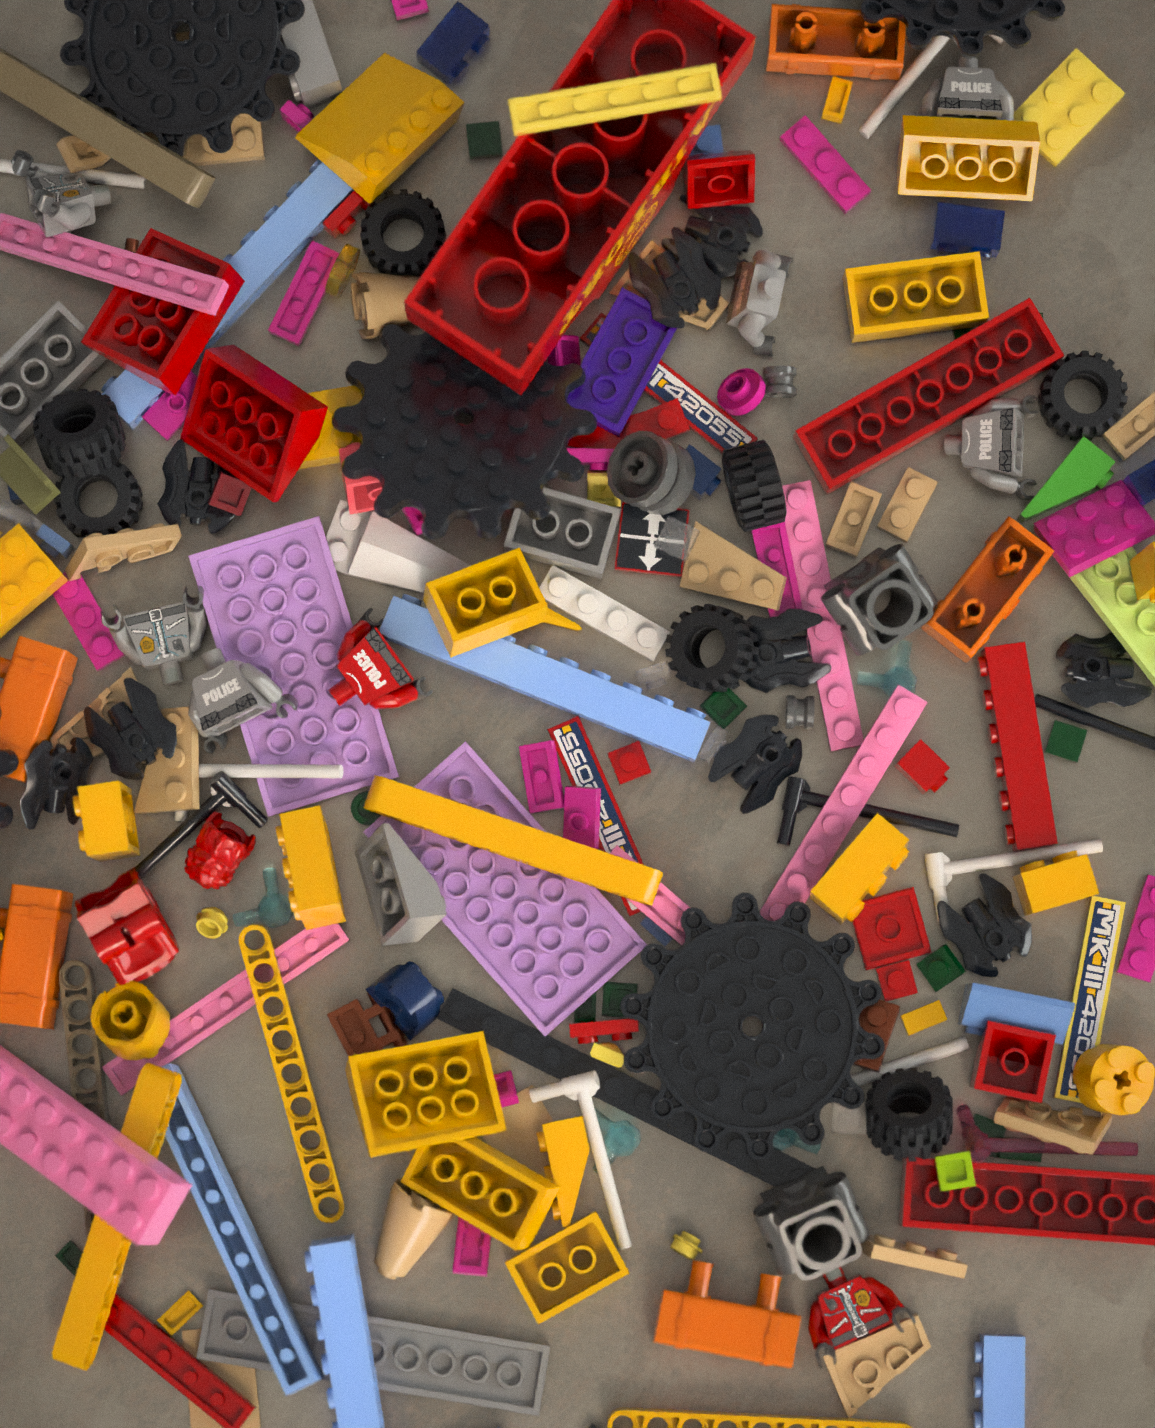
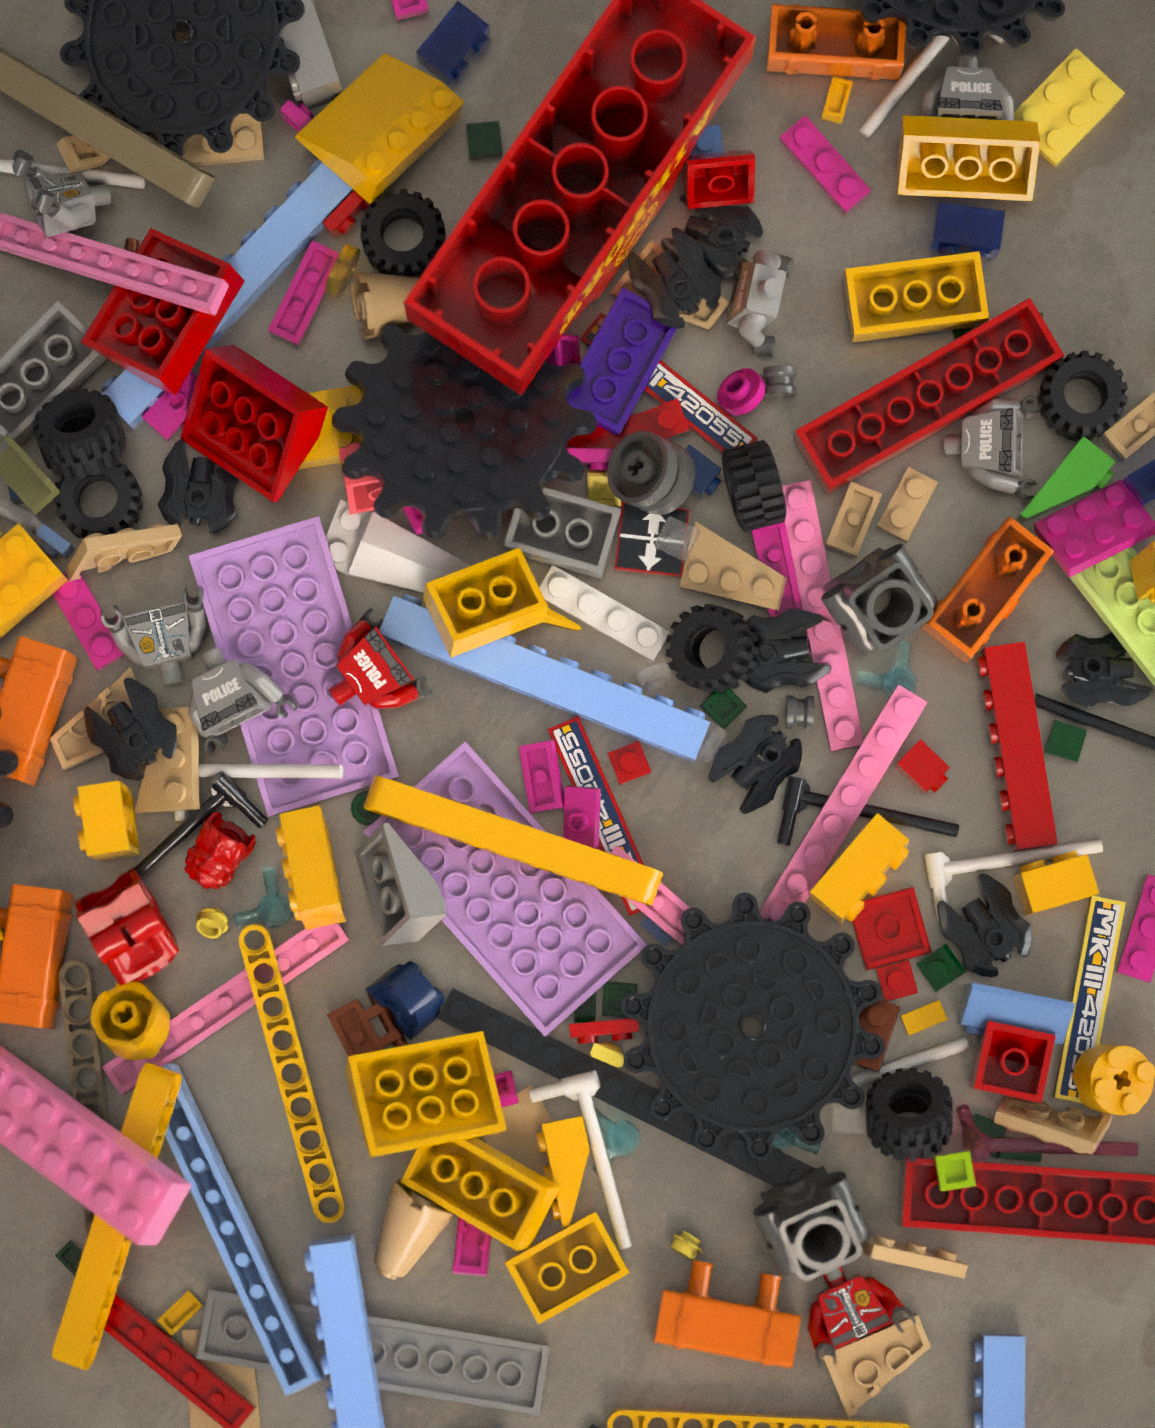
(54, 780): black piece -> none
(229, 494): dark red plate -> none
(614, 99): light yellow tile -> none

